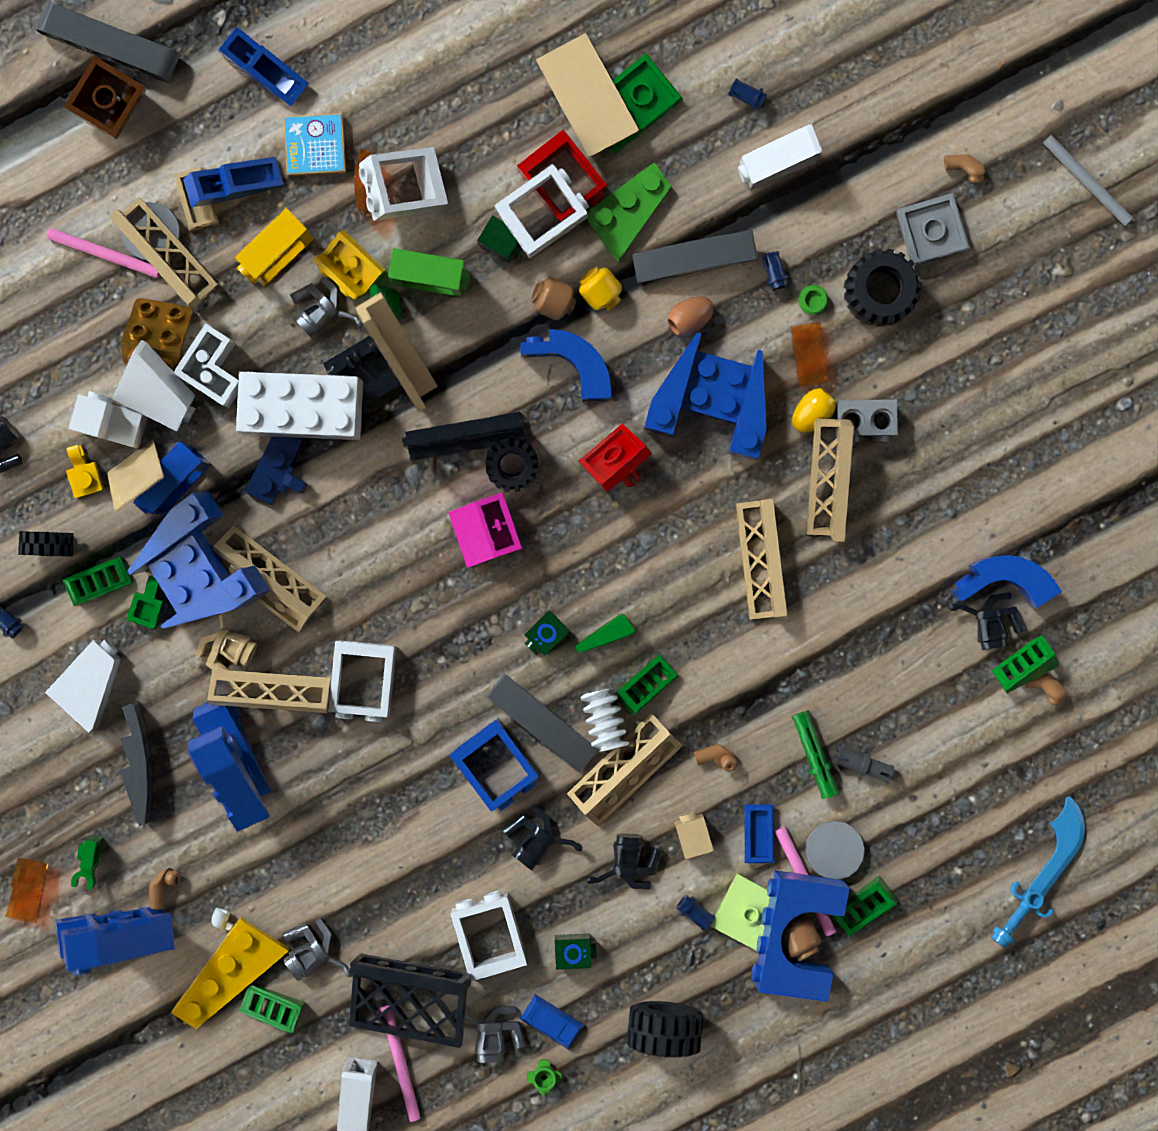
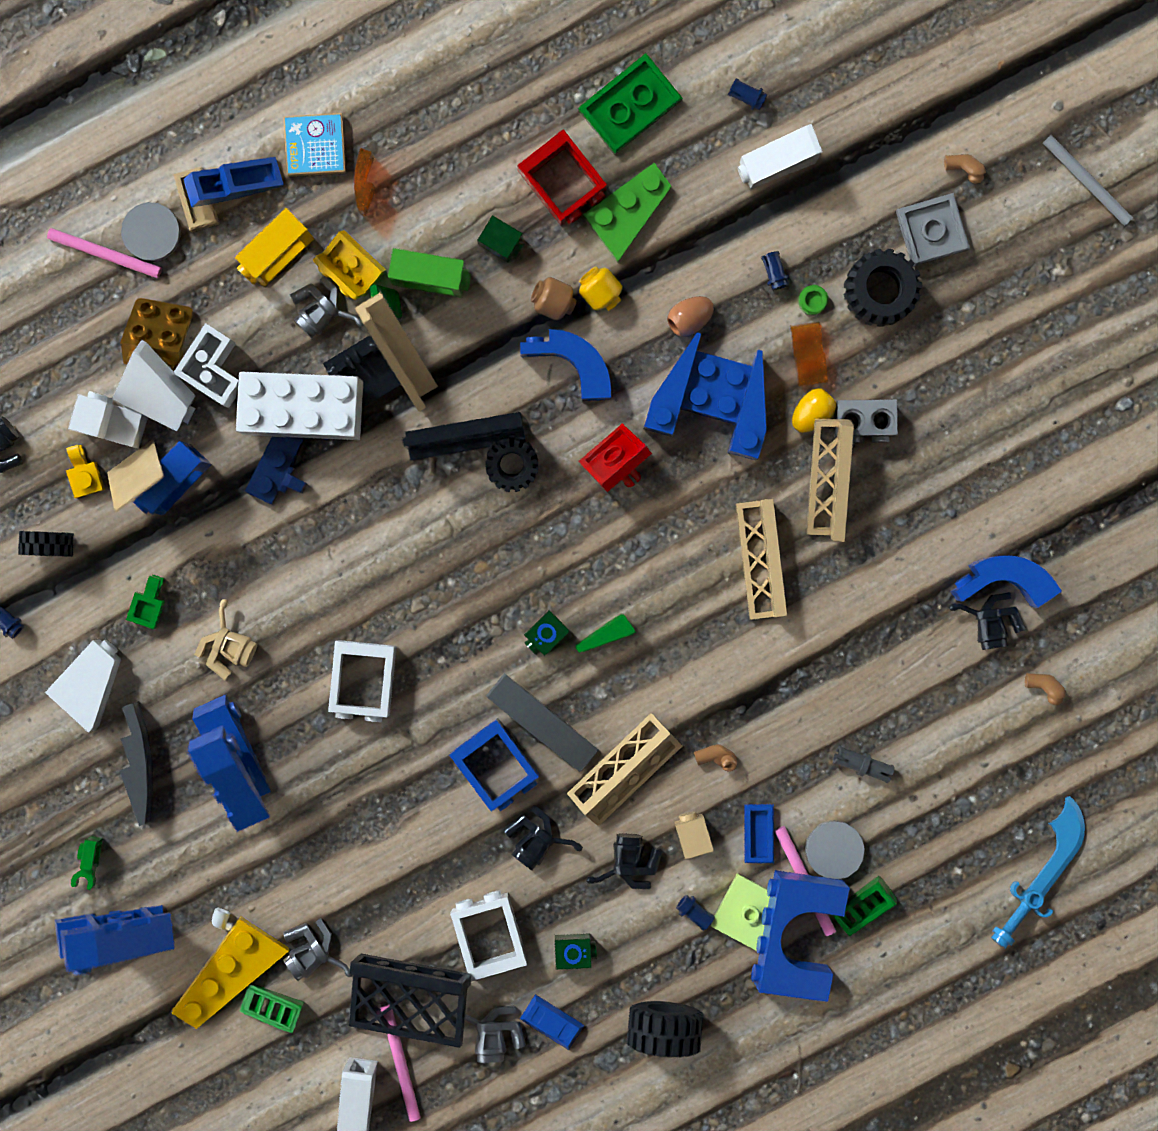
(27, 890): clear orange slope -> none
(74, 593): green slope -> none
(105, 98): reddish brown brick -> none
(107, 42): dark grey beam -> none
(156, 260): tan fence -> none
(165, 878): medium nougat arm -> none
(189, 567): wedge -> none
(262, 66): blue slope -> none
(269, 686): tan fence -> none
(281, 600): tan fence -> none
(428, 178): white window -> none
(485, 530): dark pink slope -> none
(517, 229): white window -> none
(552, 1077): bright green plate -> none
(587, 95): tan piece -> none
(604, 720): white piece -> none
(625, 699): green slope -> none
(695, 256): dark grey slope -> none
(800, 939): medium nougat head -> none
(819, 766): green pin -> none
(1020, 658): green slope -> none

